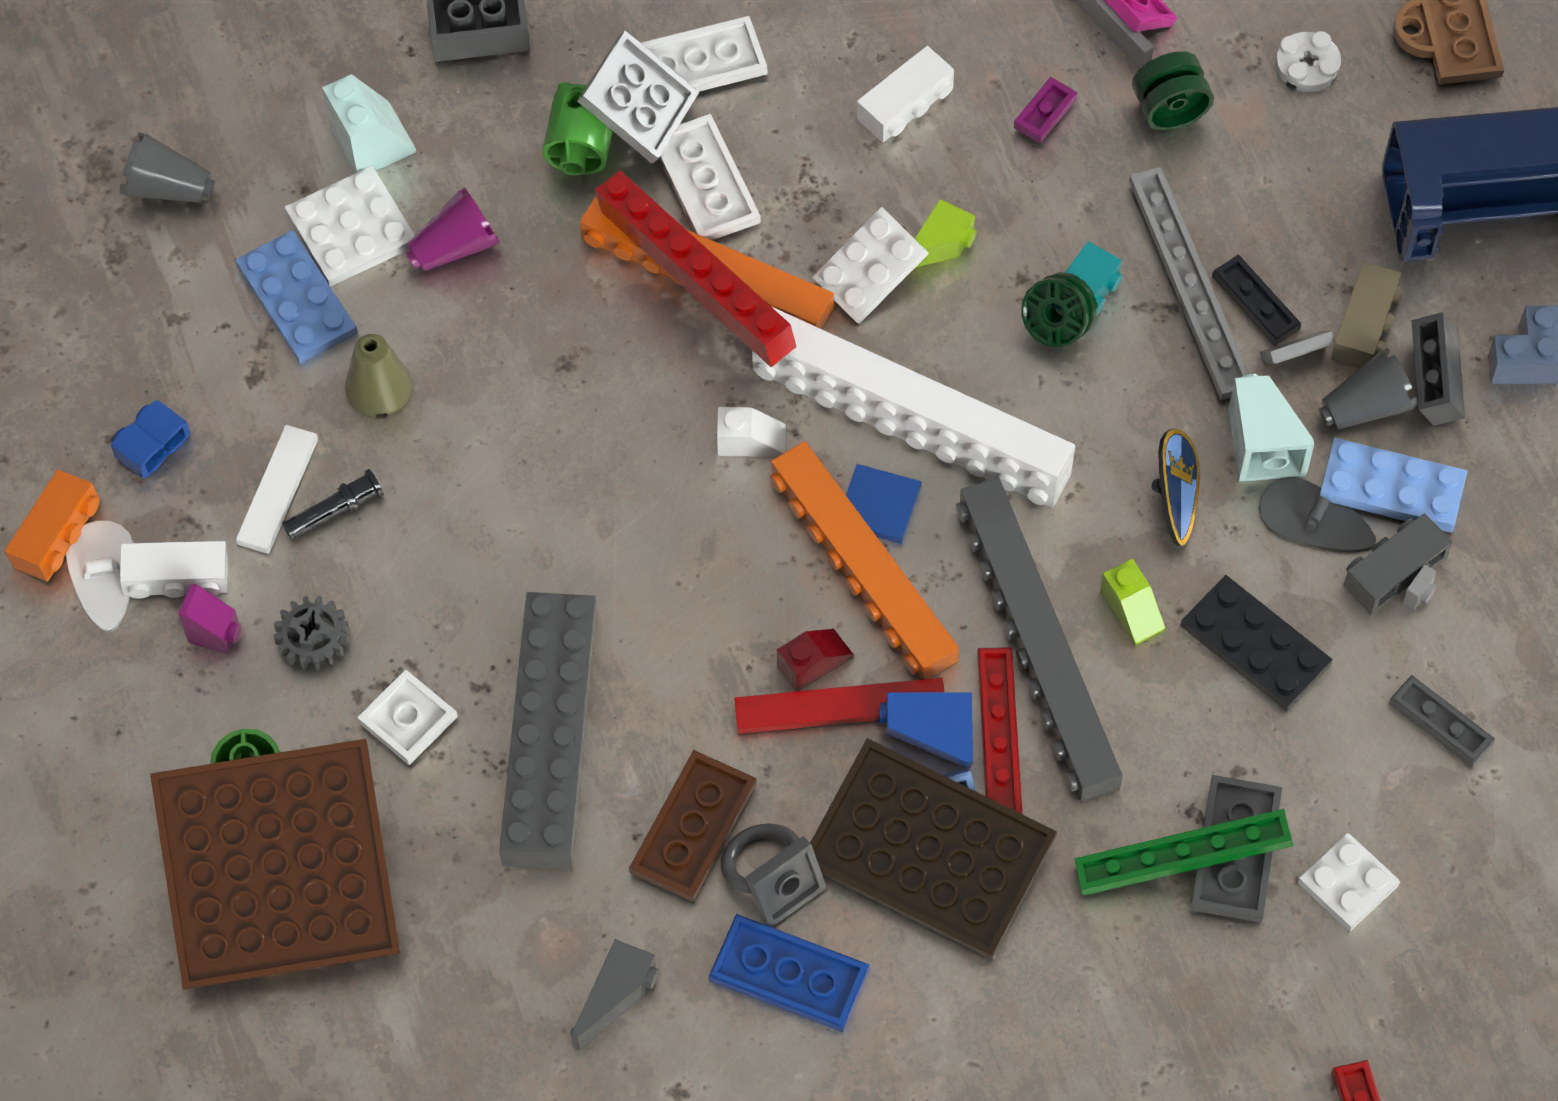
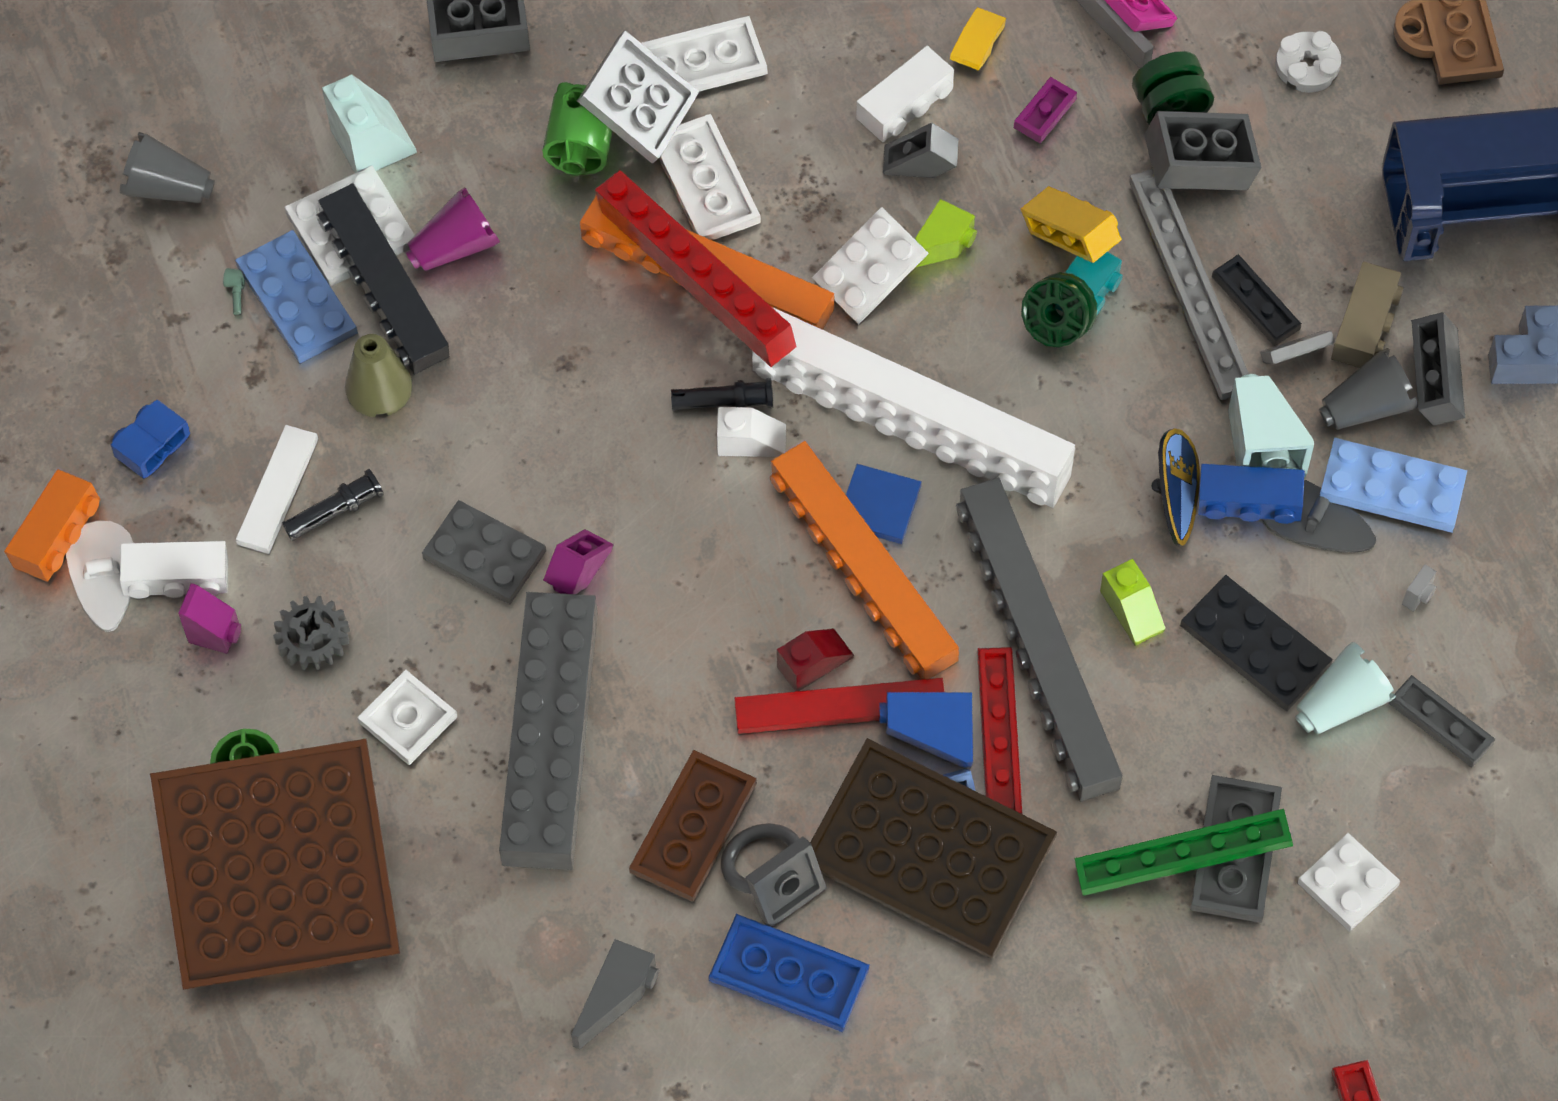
(234, 279): none -> sand green hand
(382, 278): none -> black brick
(484, 552): none -> dark grey plate
(576, 562): none -> magenta slope
(737, 395): none -> black pin
(921, 153): none -> dark grey slope
(977, 38): none -> yellow slope
(1071, 224): none -> yellow brick
(1202, 150): none -> dark grey brick
(1251, 493): none -> blue brick
(1344, 692): none -> light aqua cone
(1396, 562): dark grey brick -> none

